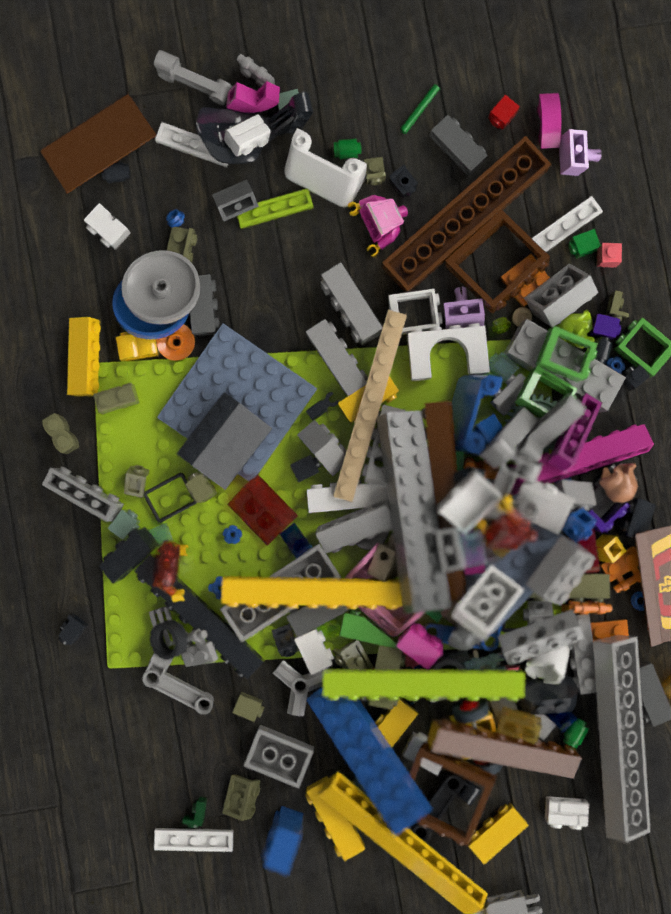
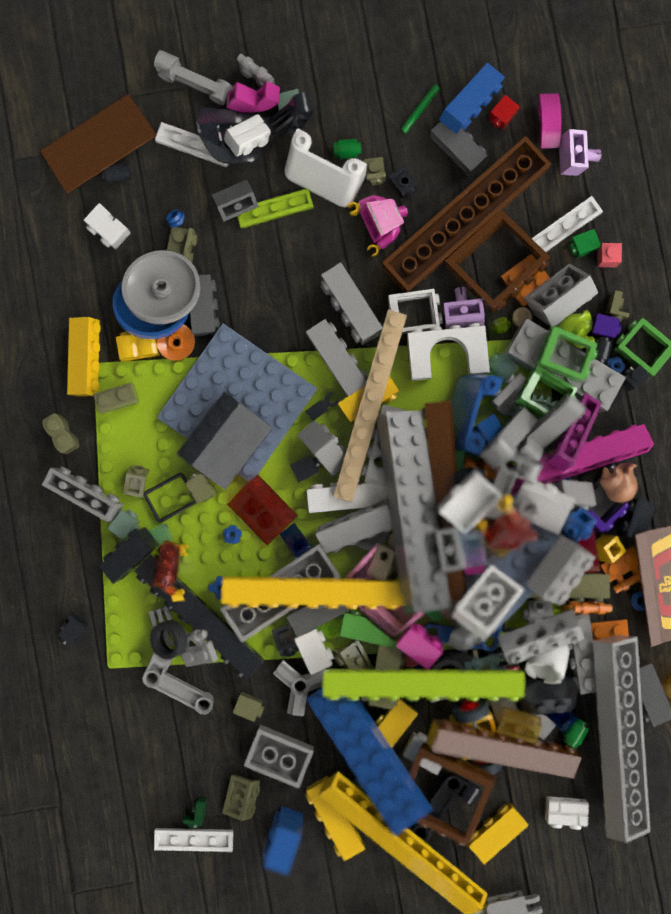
(471, 98): none -> blue brick

